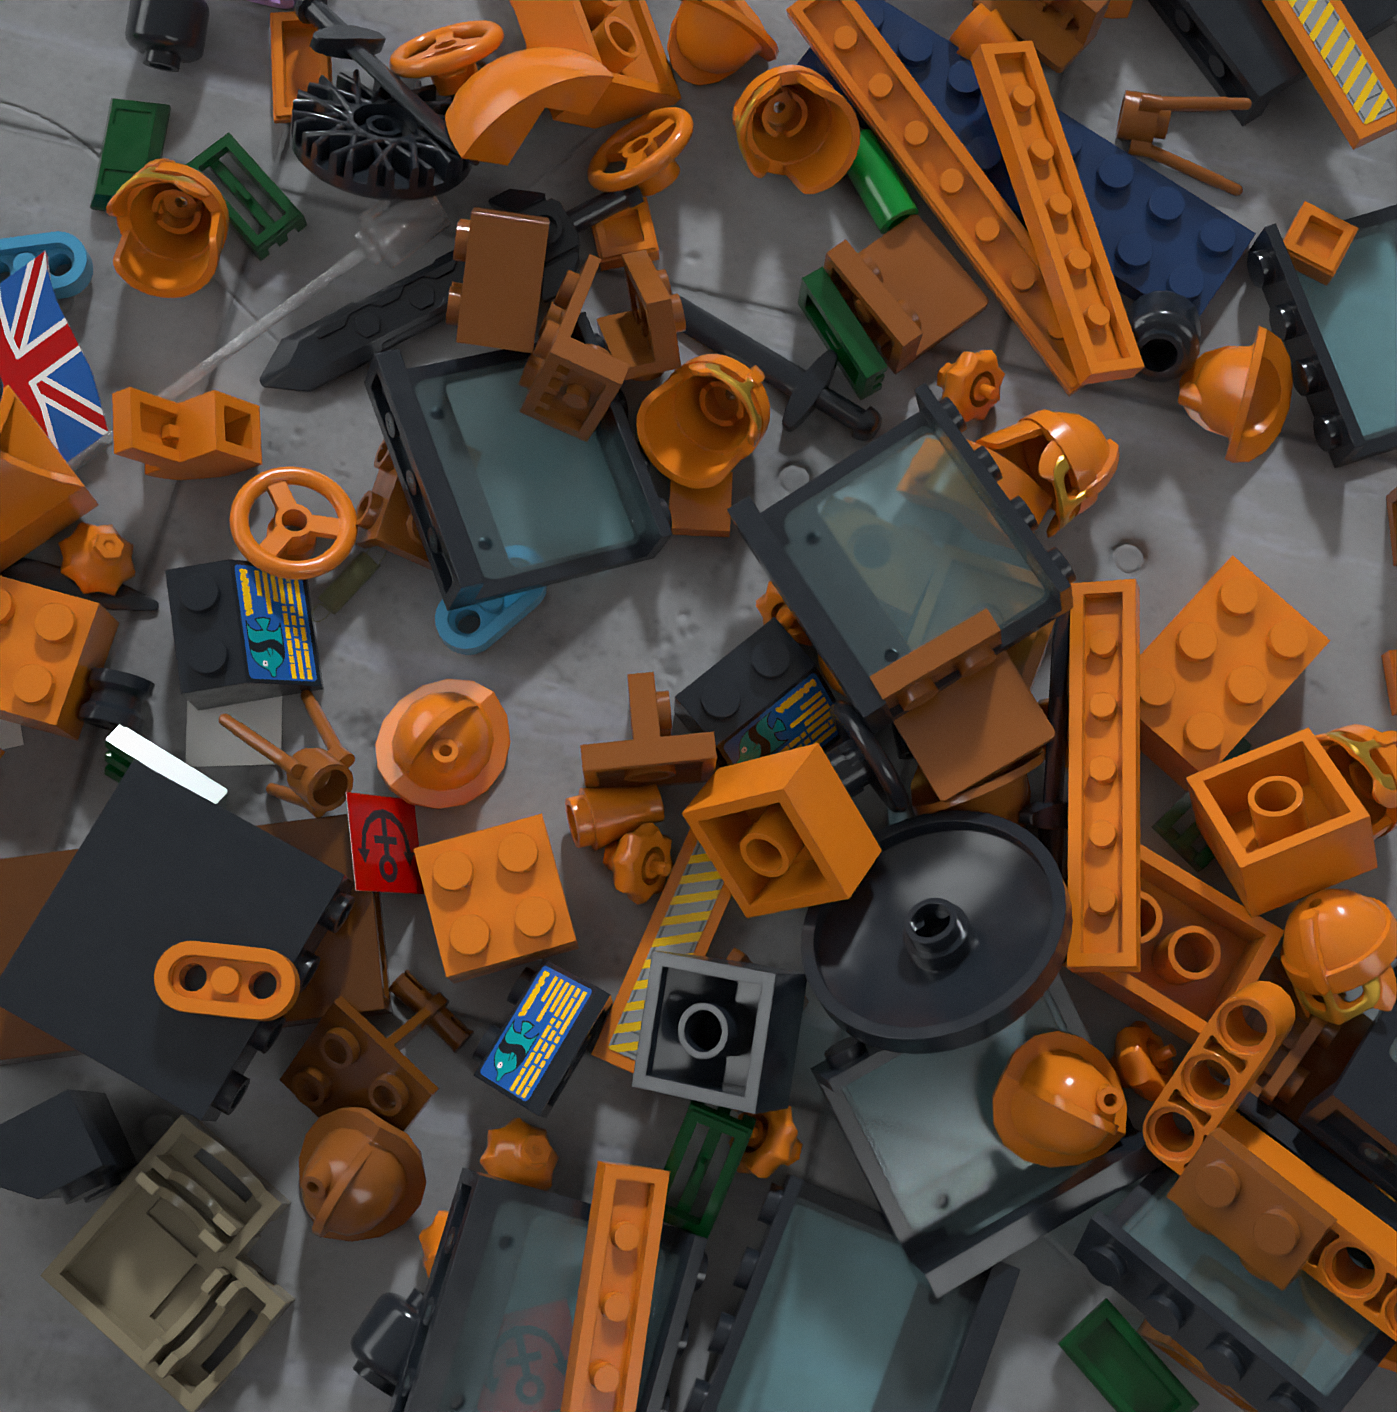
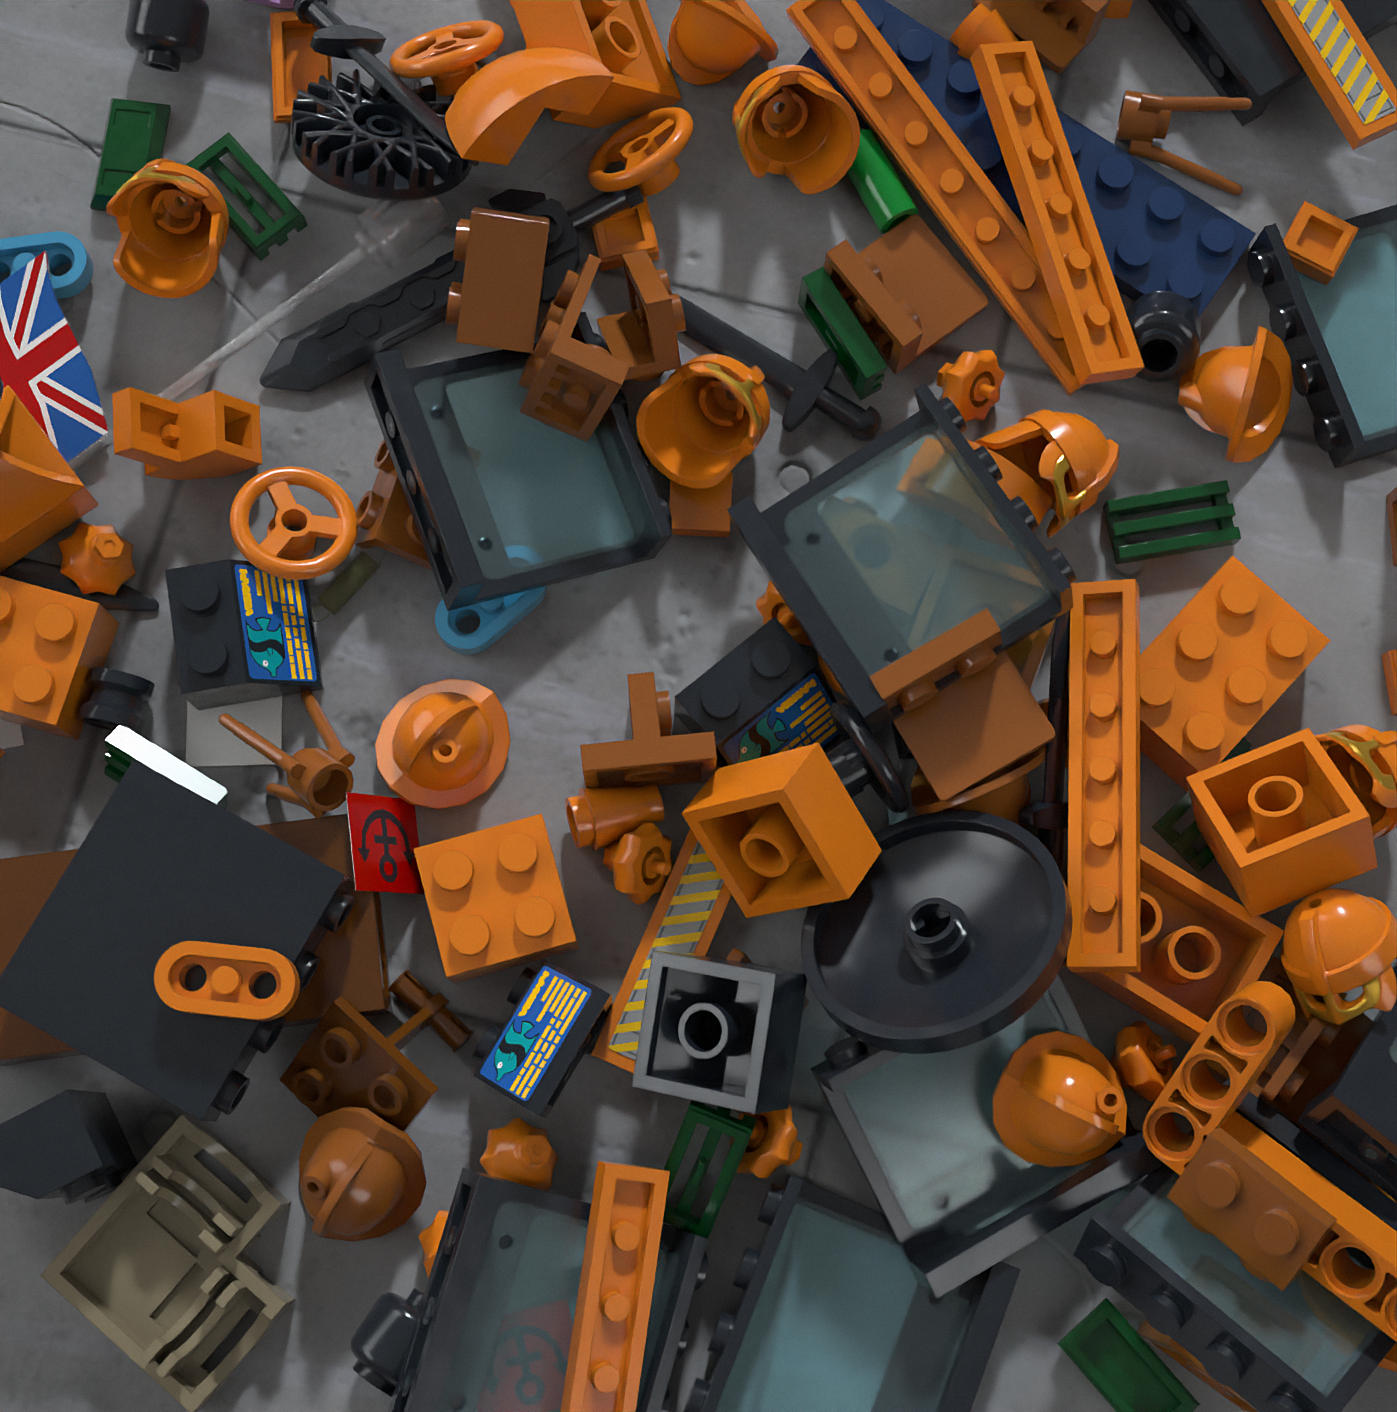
(1221, 512): none -> dark green tile

